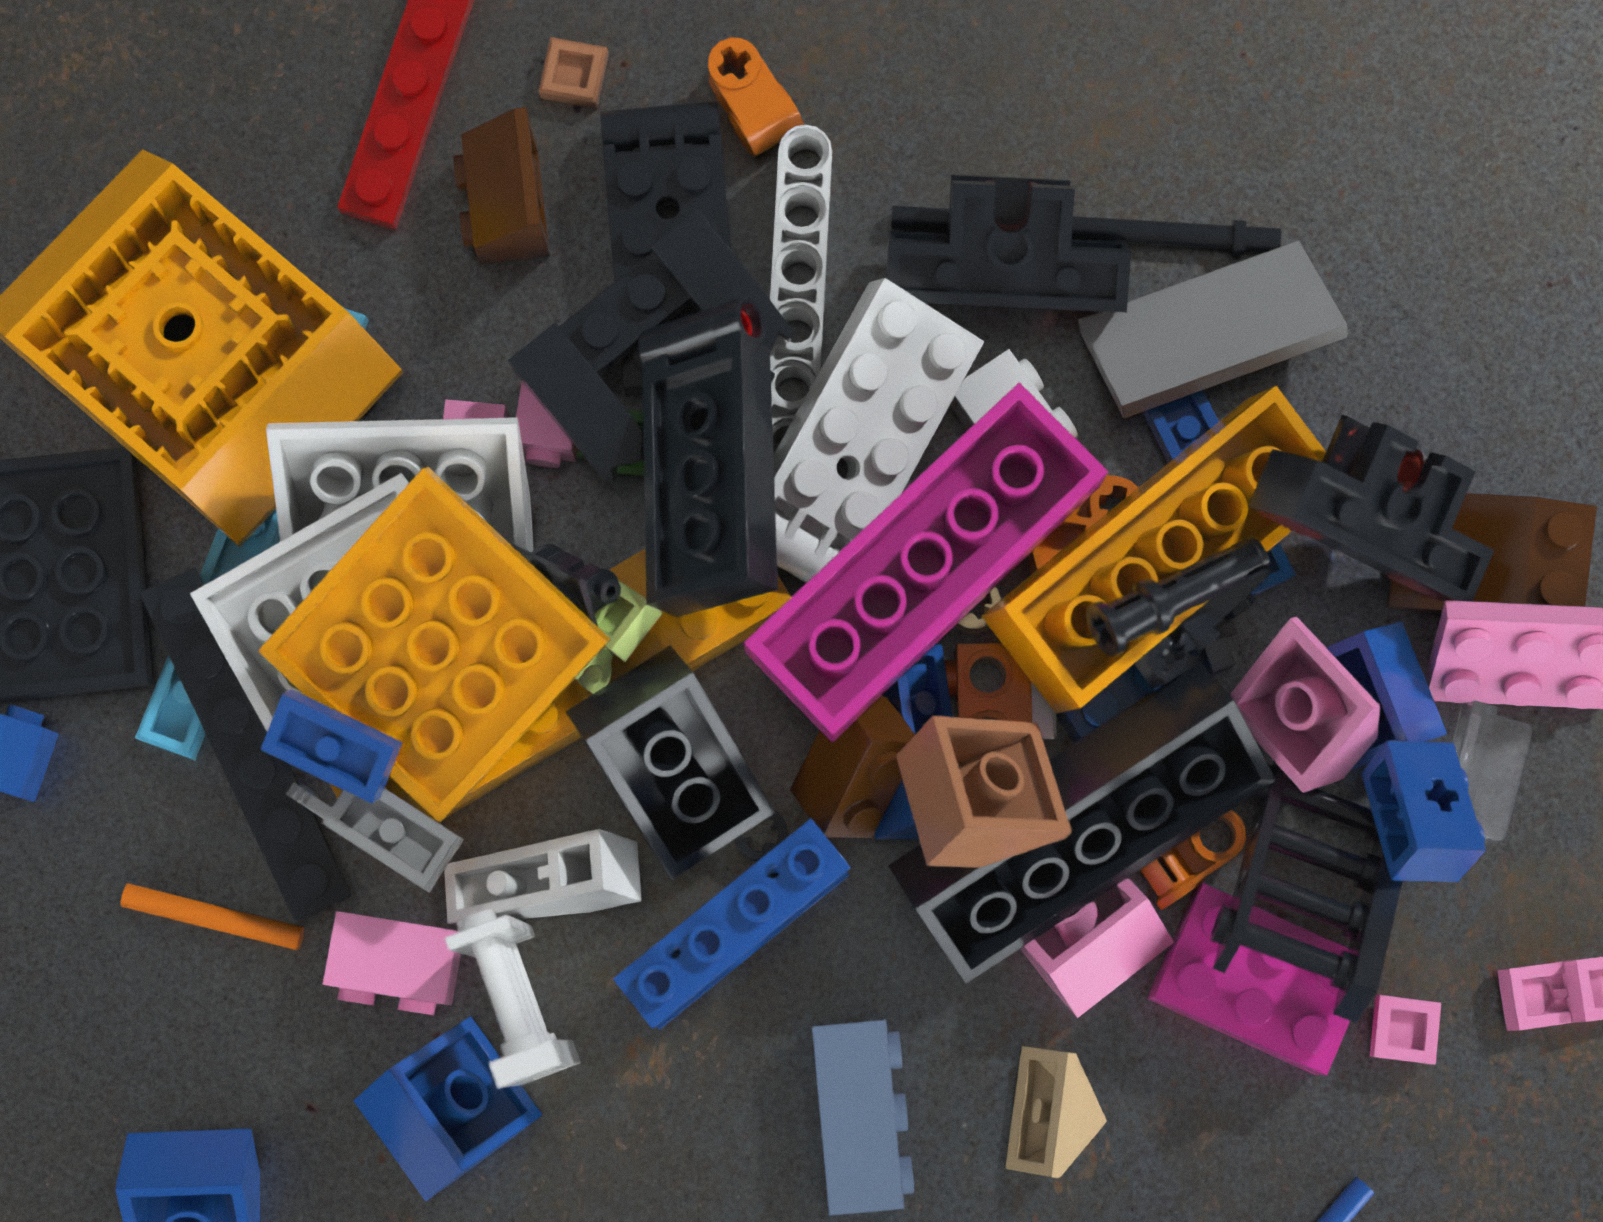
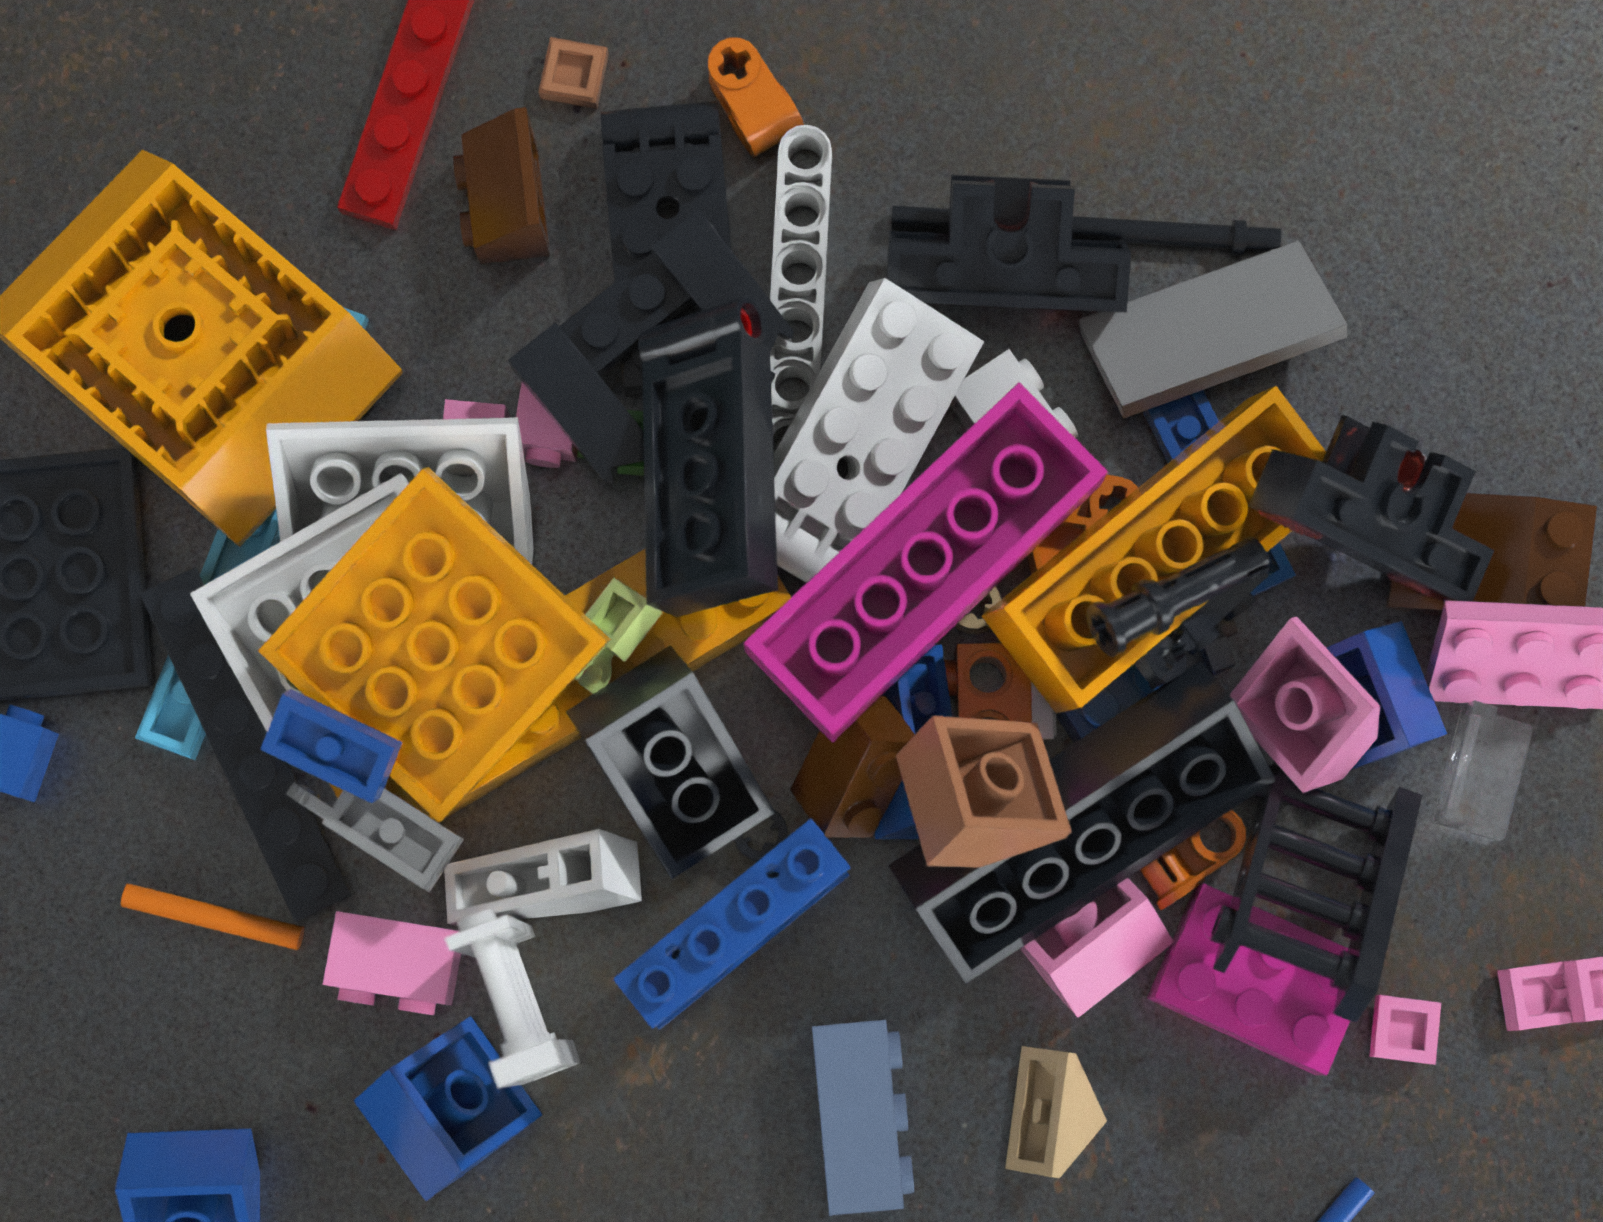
(583, 585): black hinge -> none
(1423, 811): blue brick -> none

